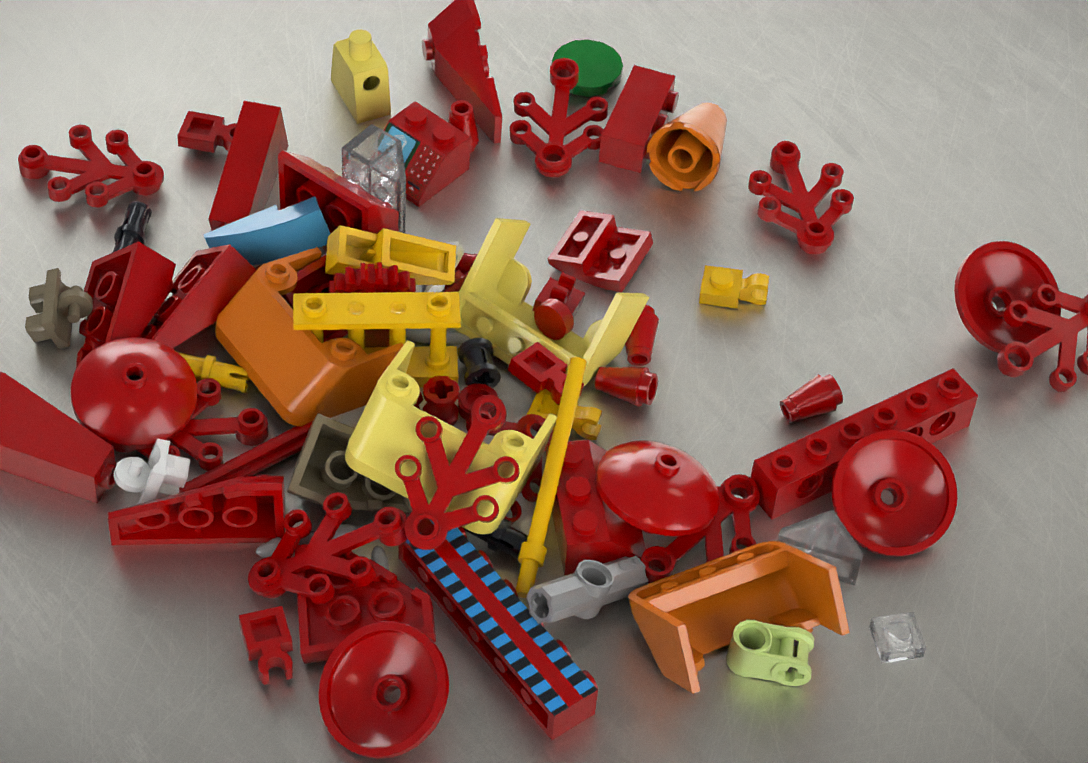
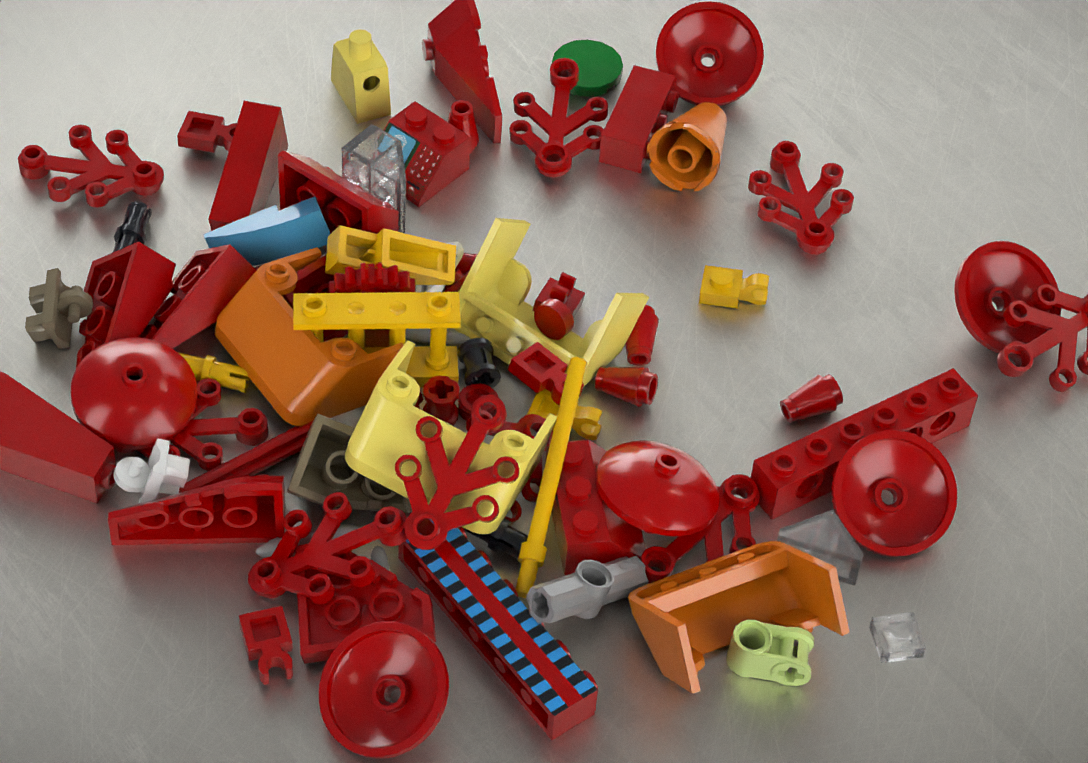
(600, 251): red slope -> none
(715, 33): none -> red dish

